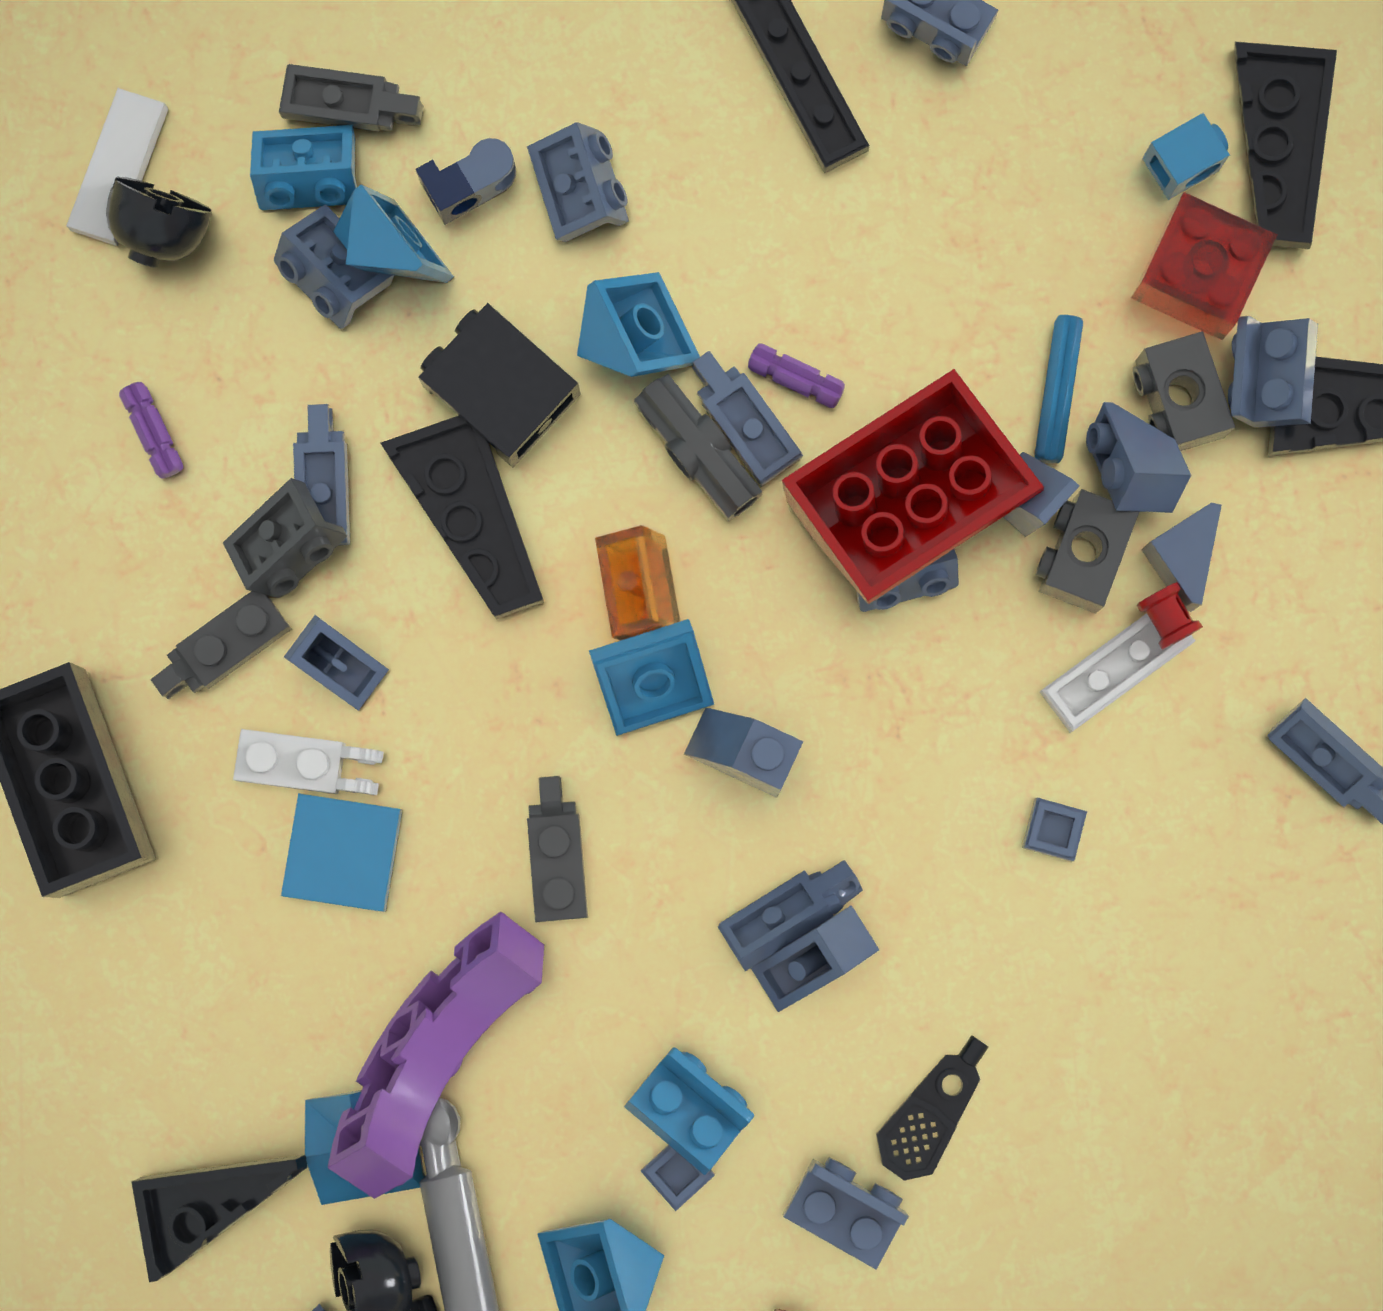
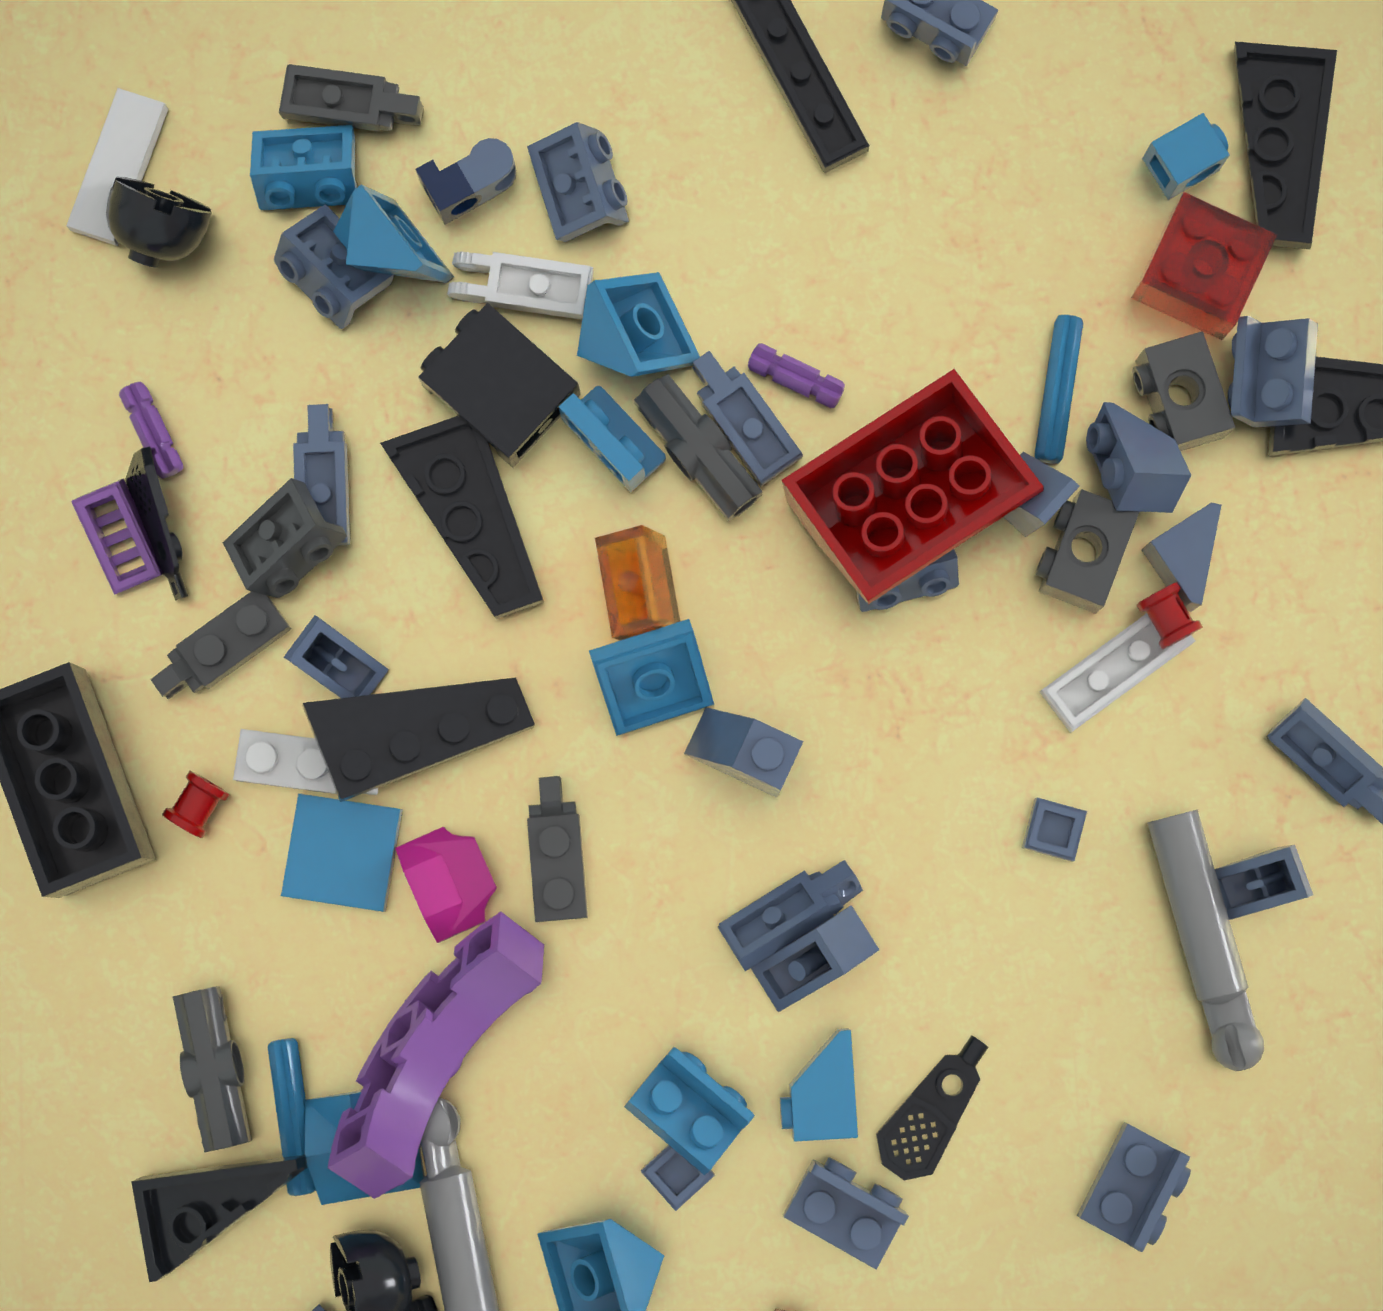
(100, 543): none -> medium lavender slope
(151, 506): none -> black piece
(195, 804): none -> red bush
(212, 1069): none -> dark grey piece
(290, 1107): none -> dark azure axle
(400, 733): none -> black wing
(447, 881): none -> dark pink slope
(524, 283): none -> white hinge
(612, 436): none -> dark azure bracket
(823, 1094): none -> dark azure slope
(1135, 1188): none -> sand blue bracket
(1207, 938): none -> light grey piece
(1263, 881): none -> sand blue slope

